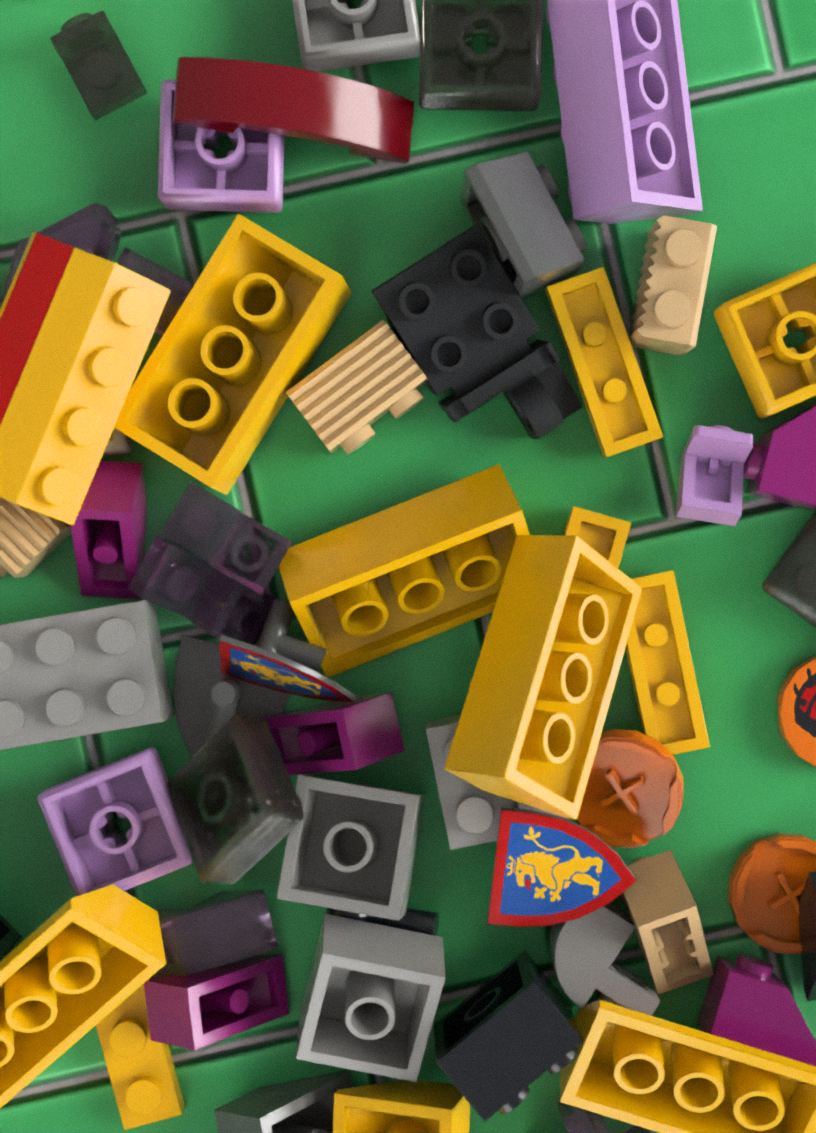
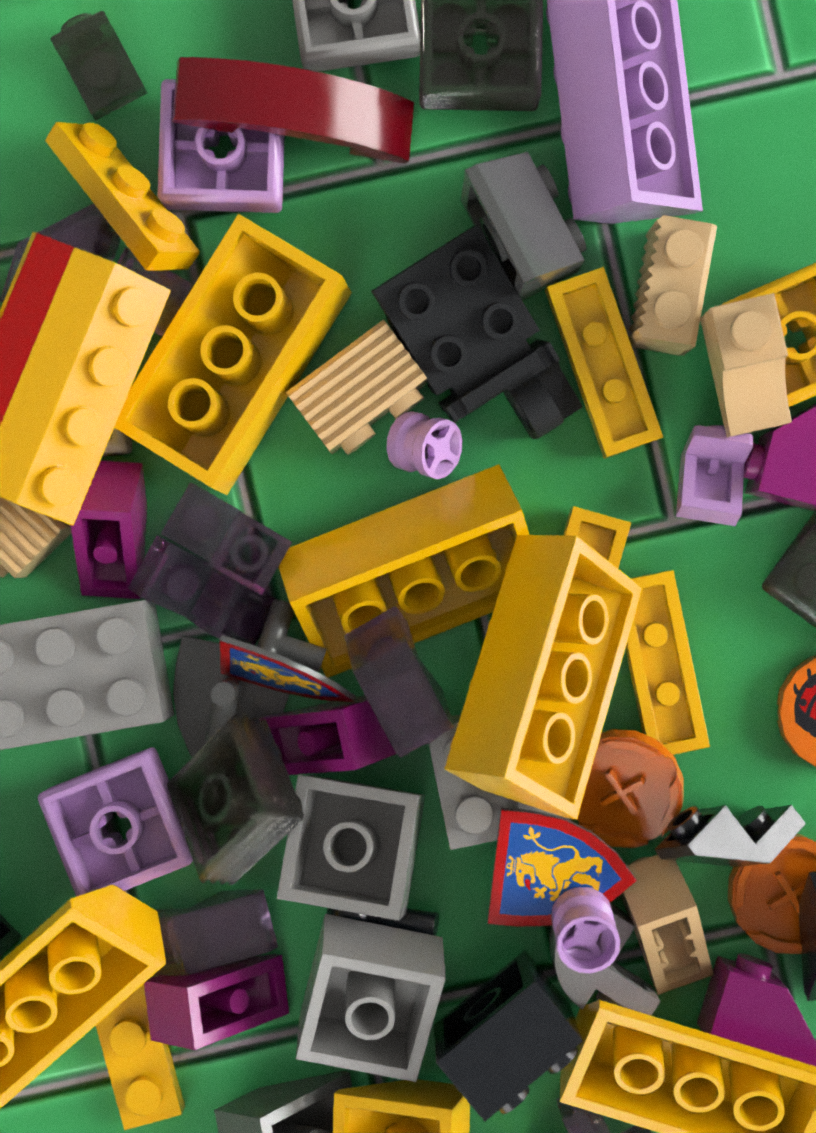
(122, 196): none -> yellow plate
(397, 682): none -> slope
(424, 444): none -> lavender wheel
(582, 943): none -> lavender wheel
(721, 839): none -> slope
(748, 364): none -> tan arch

